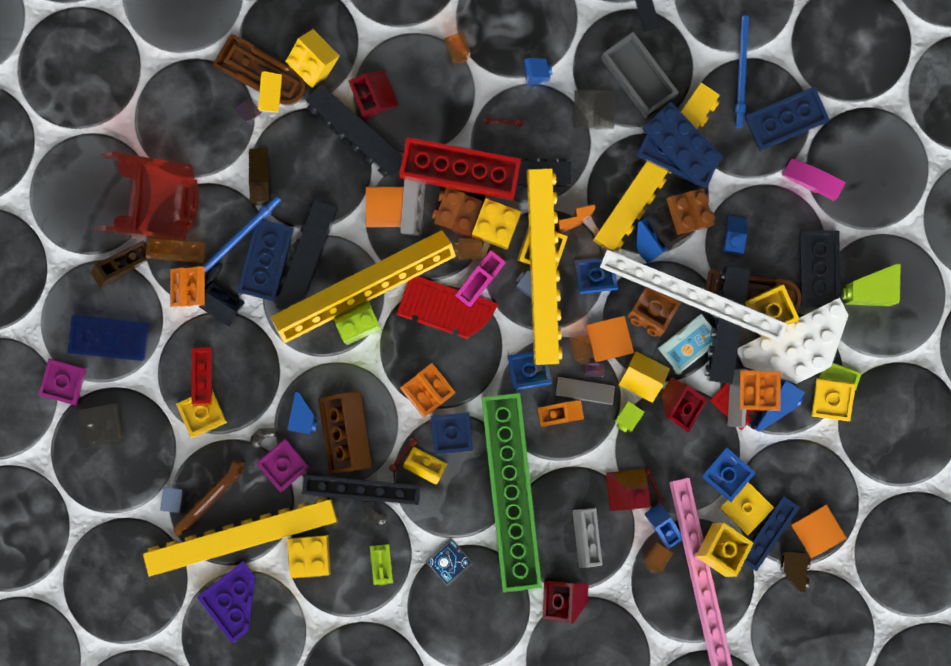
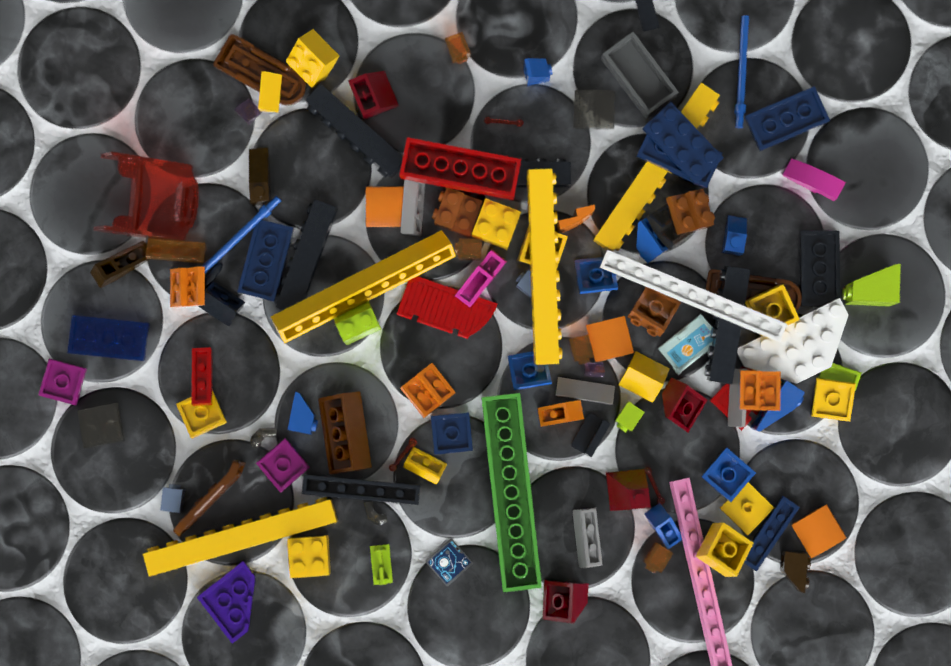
(590, 435): none -> black panel

